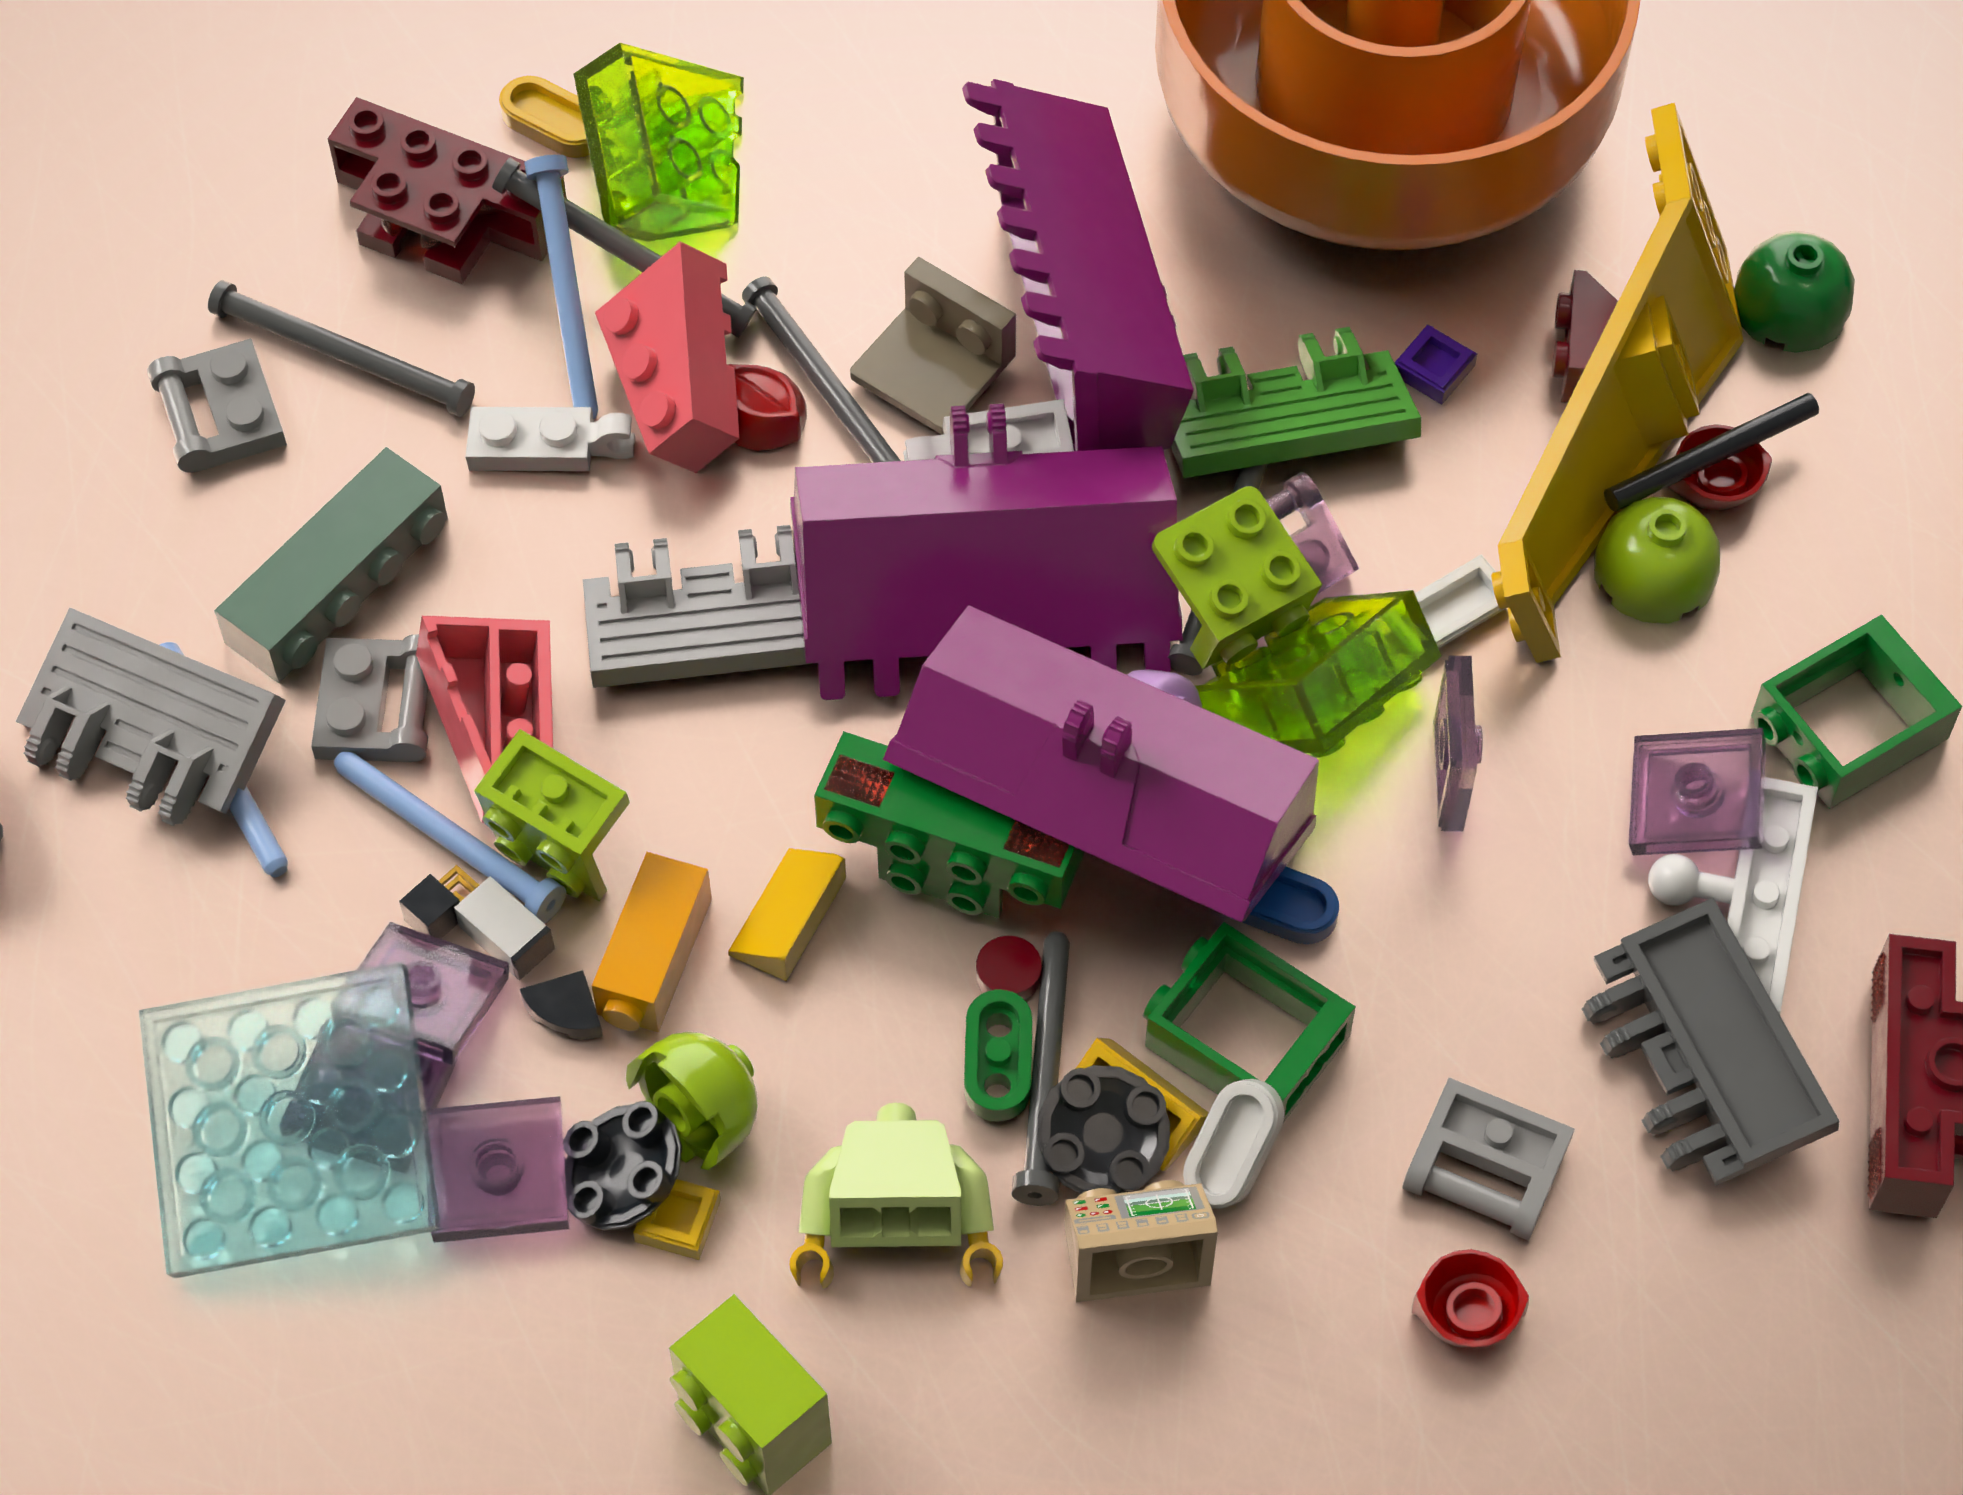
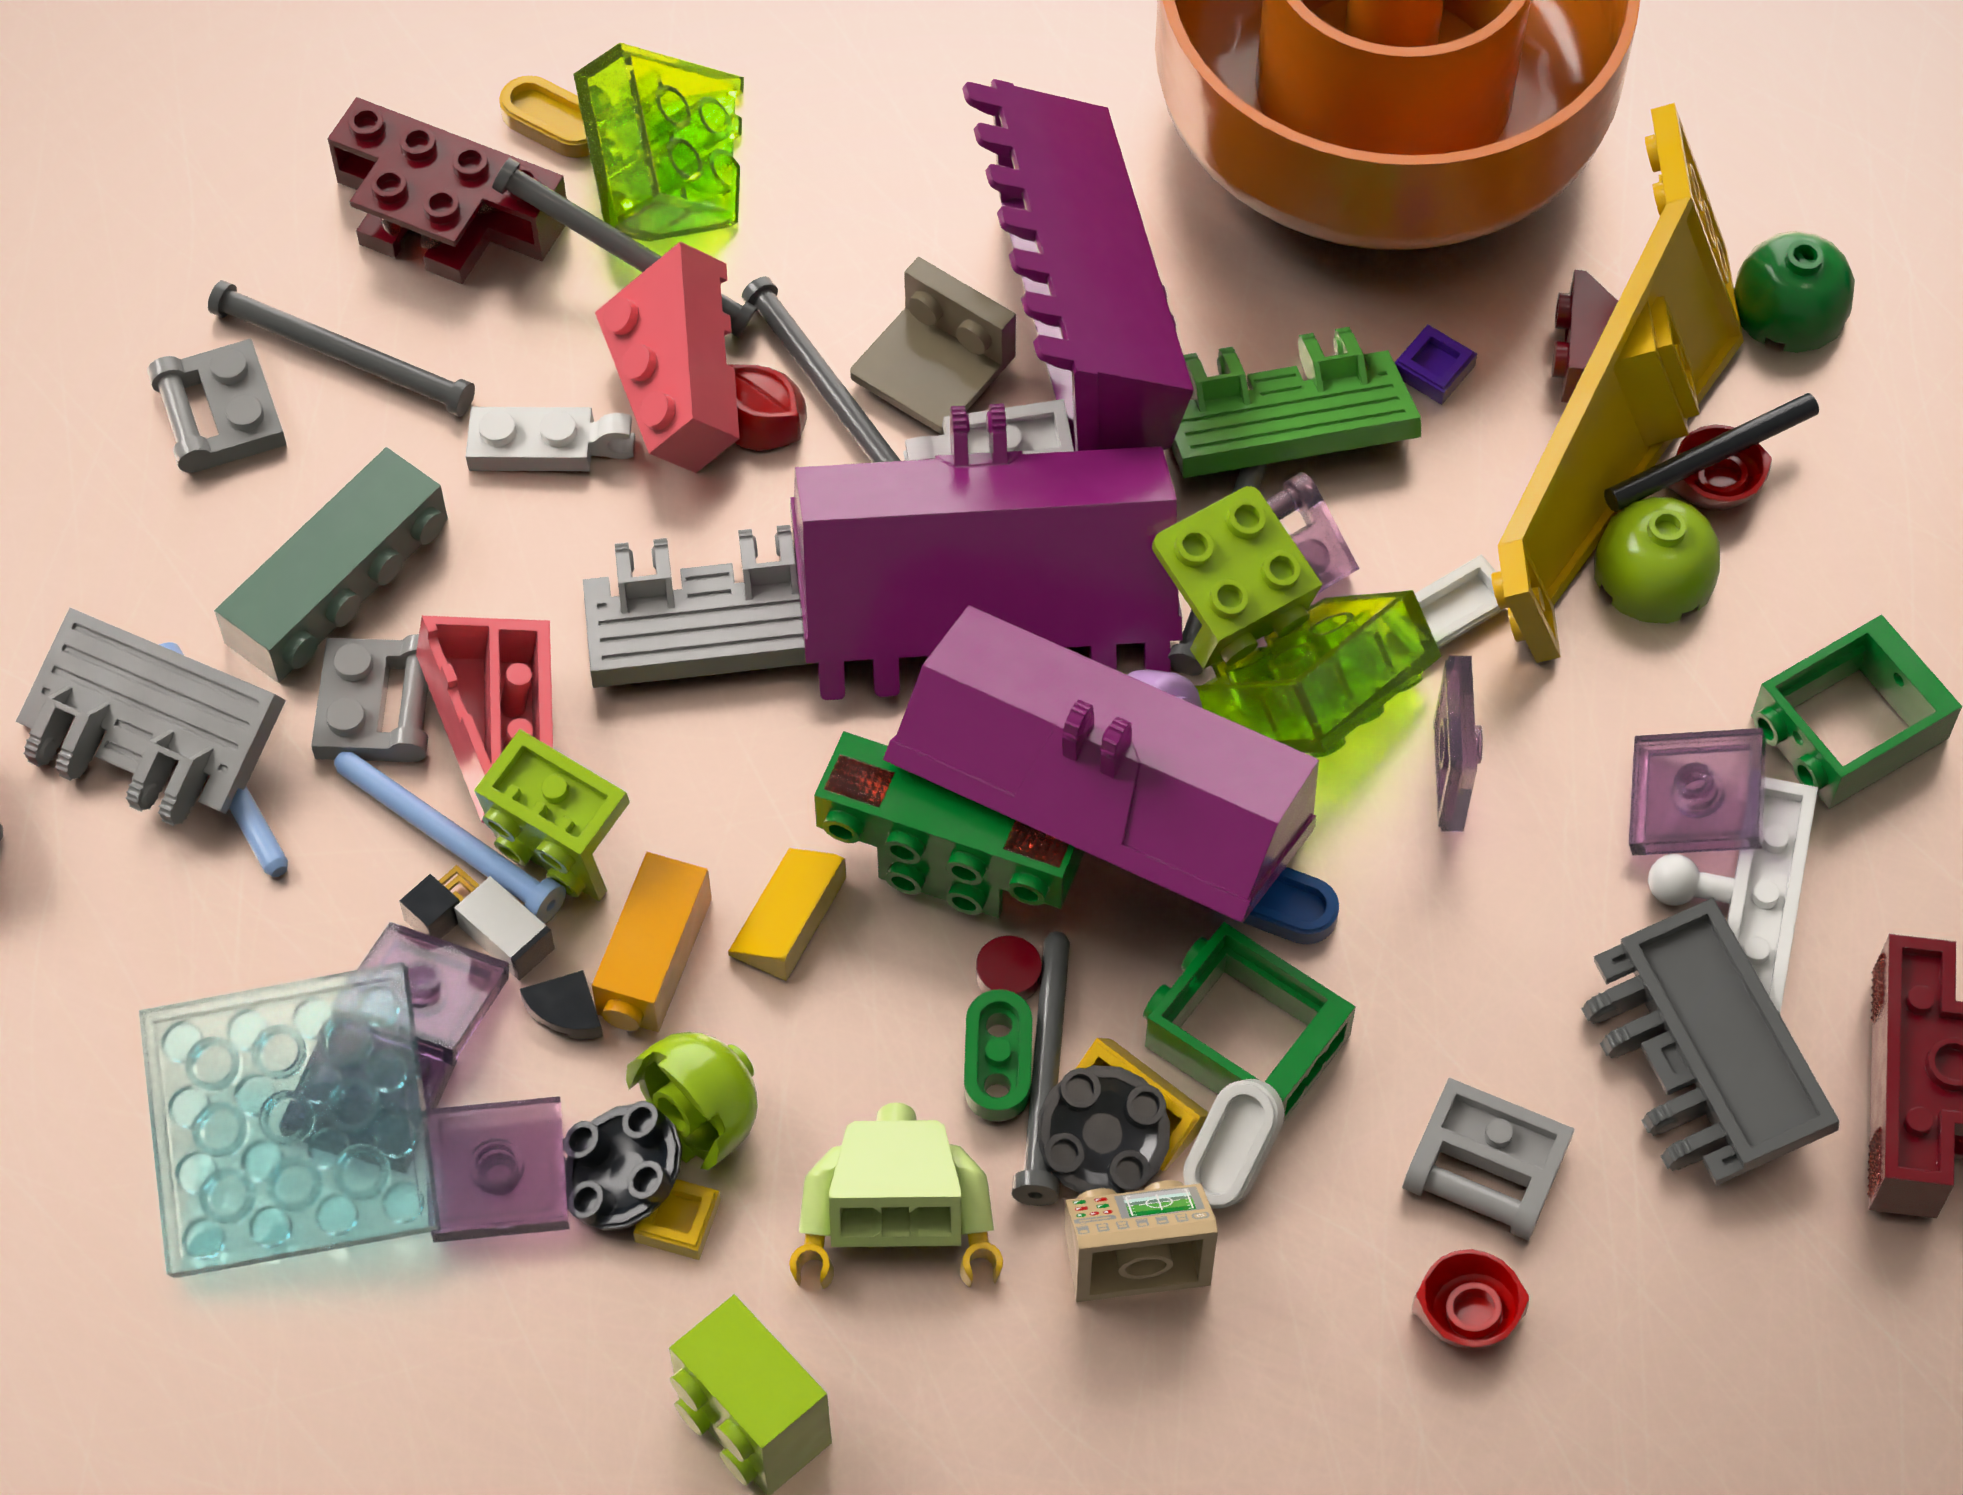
(547, 173): light blue bar -> none

